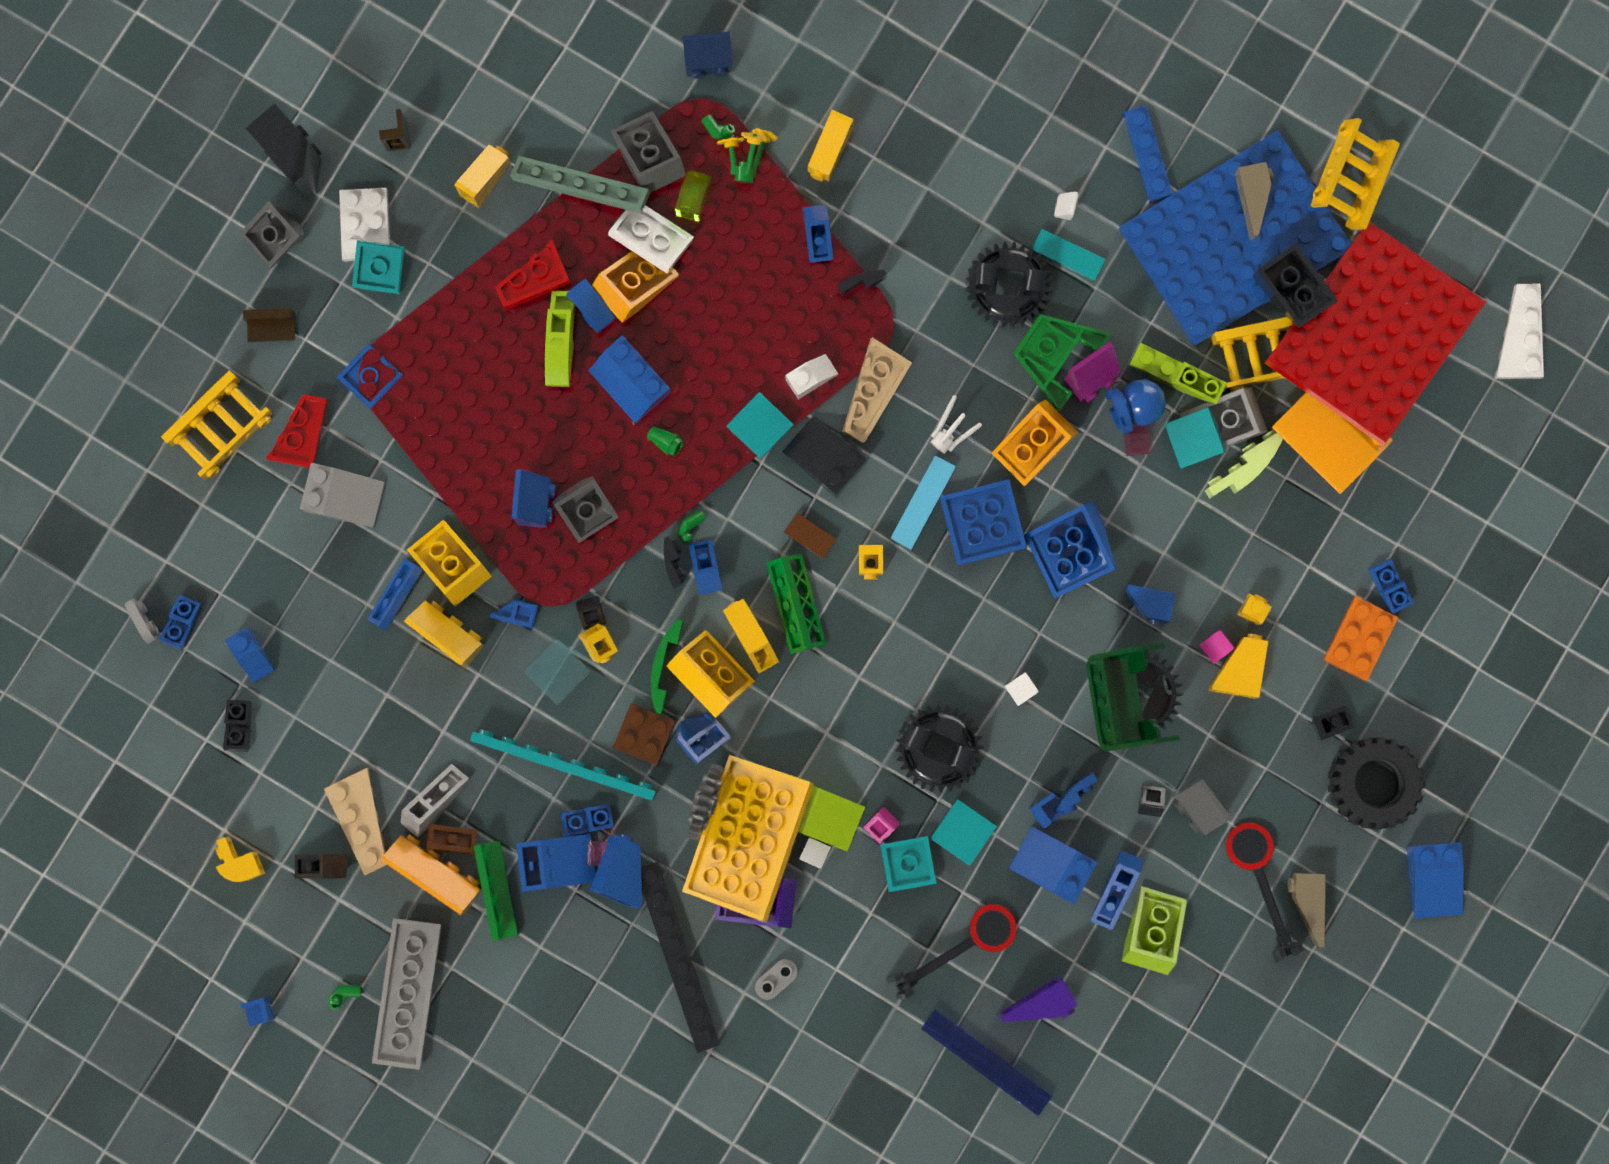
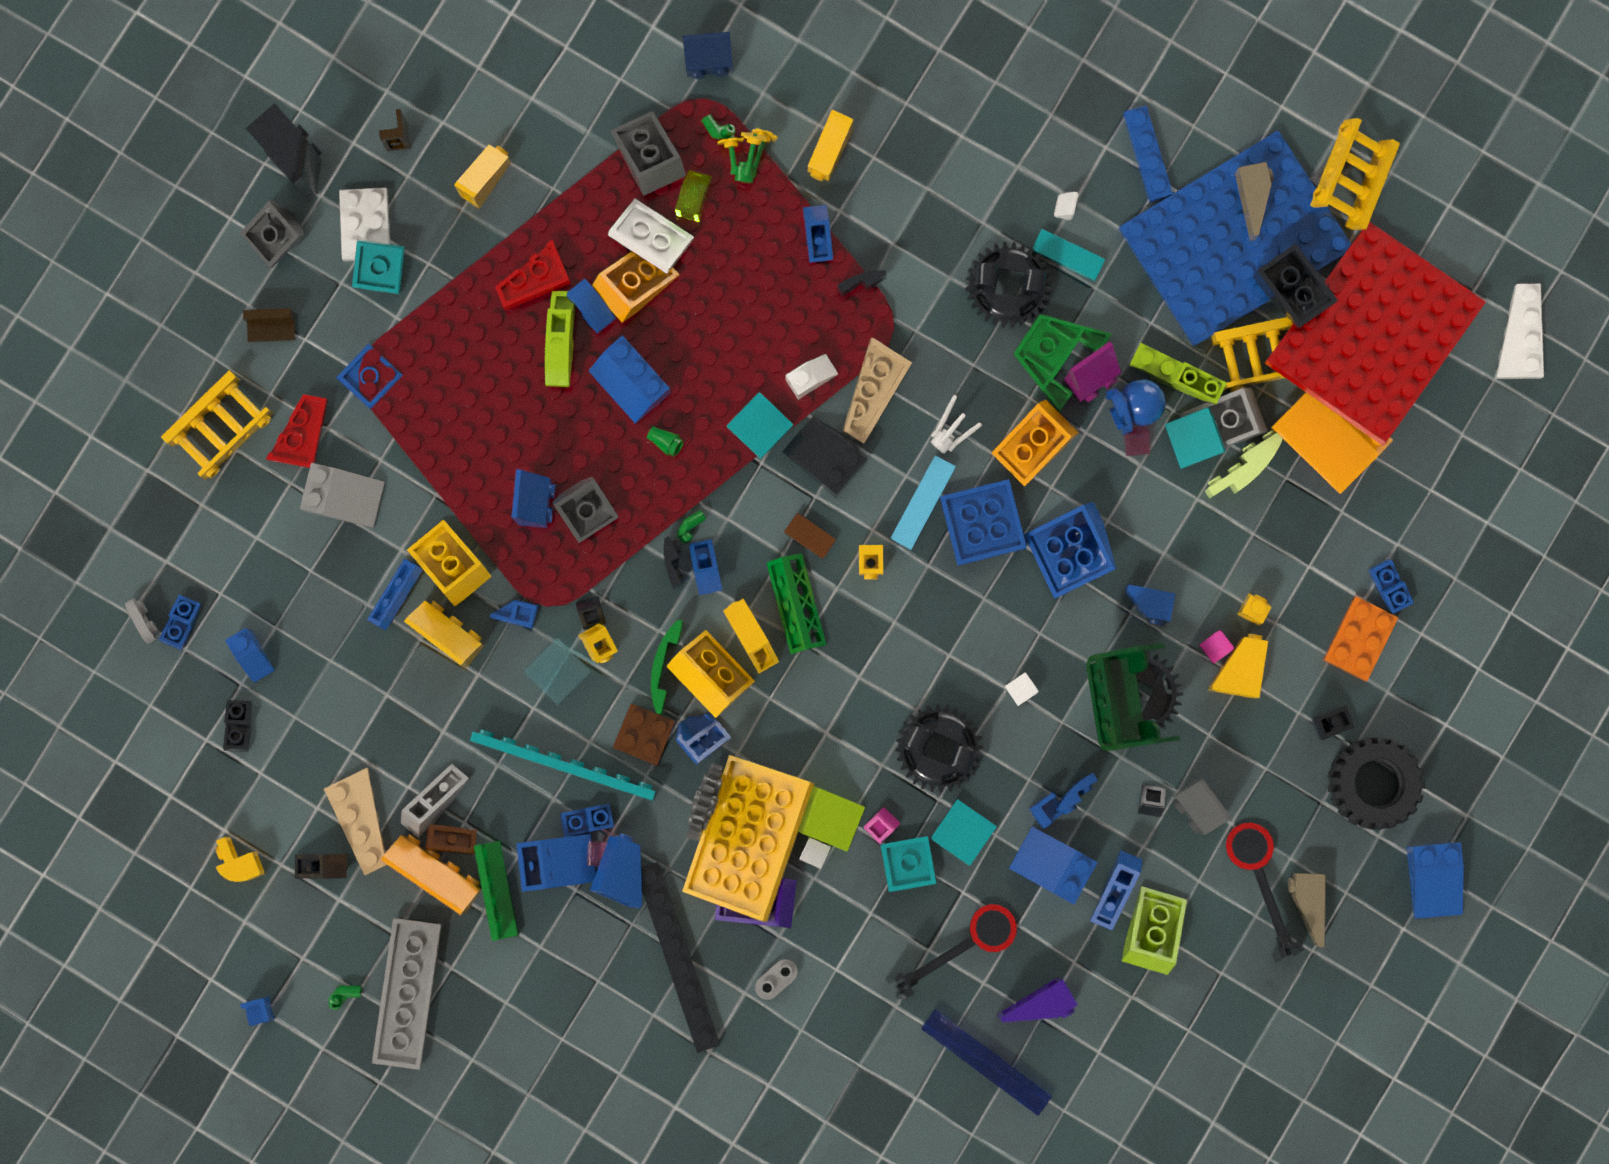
(580, 184): sand green plate -> none

